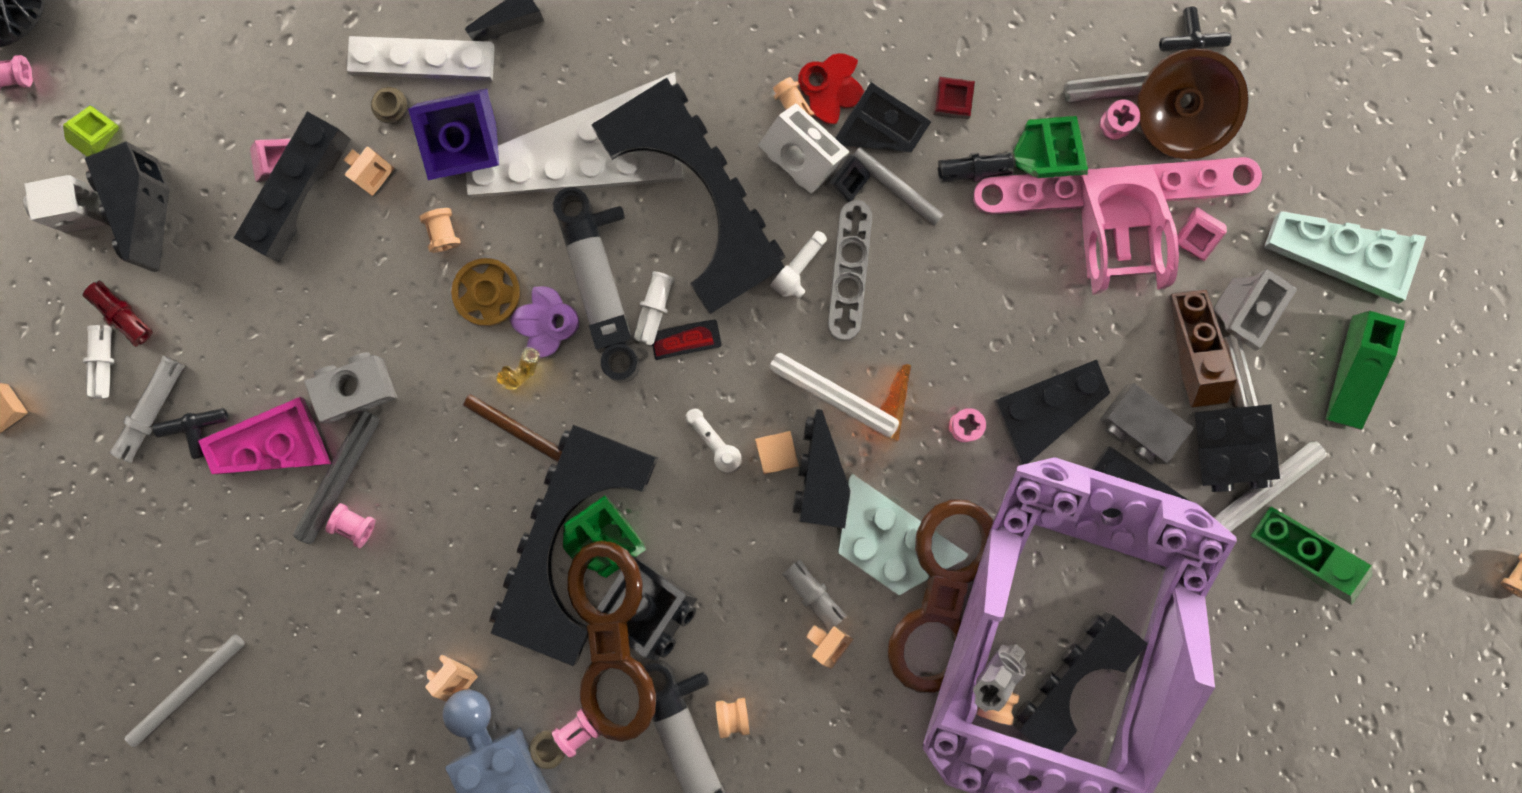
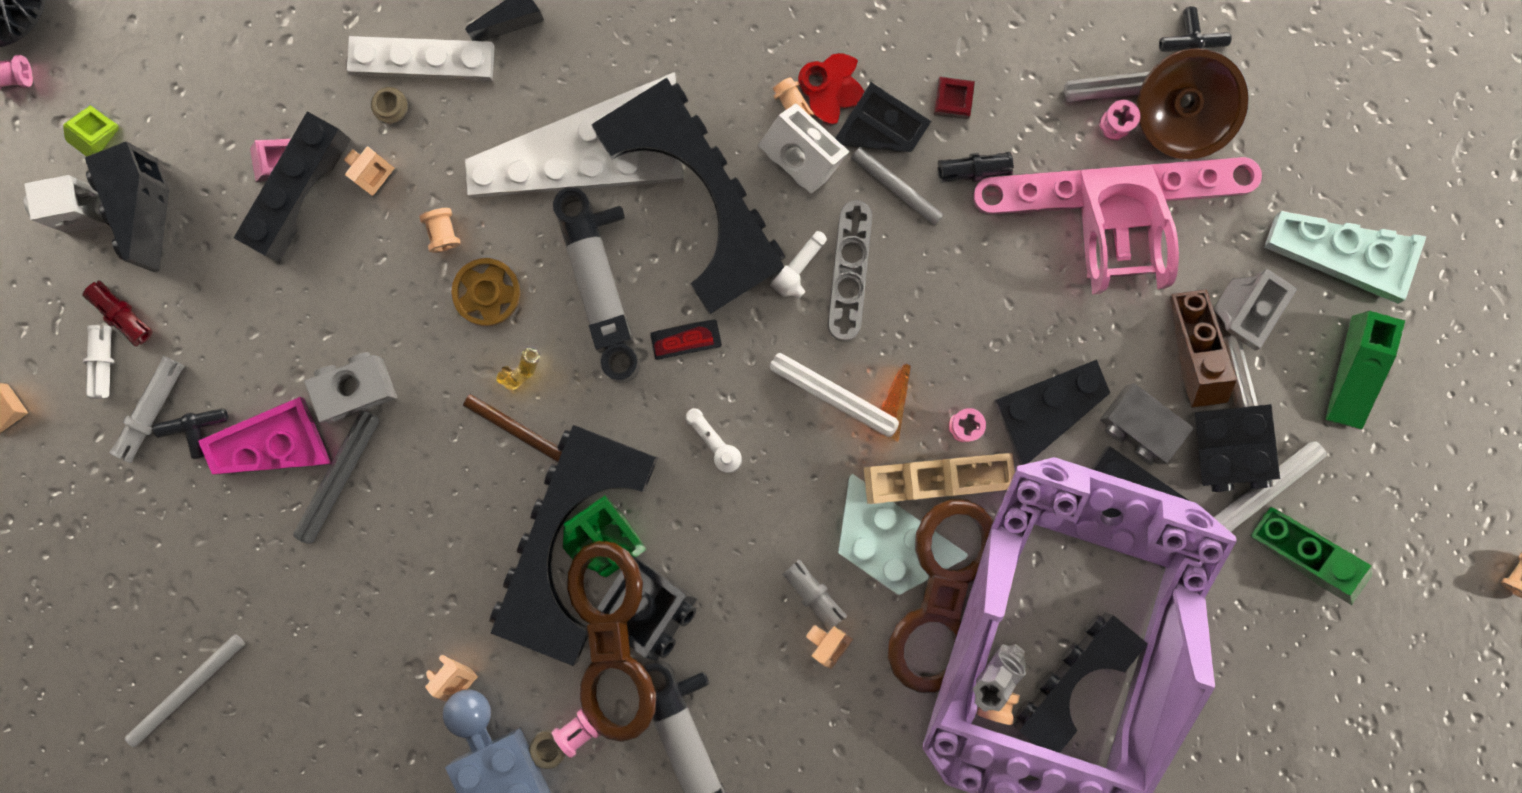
(350, 525): bright pink bush -> none
(456, 134): dark purple slope -> none
(540, 318): medium lavender plate -> none
(653, 308): white axle -> none
(732, 717): light nougat wheel -> none
(777, 452): light nougat slope -> none
(825, 485): black slope -> none
(848, 178): black slope -> none
(938, 478): none -> tan slope
(1051, 148): green slope -> none
(1201, 233): bright pink slope -> none

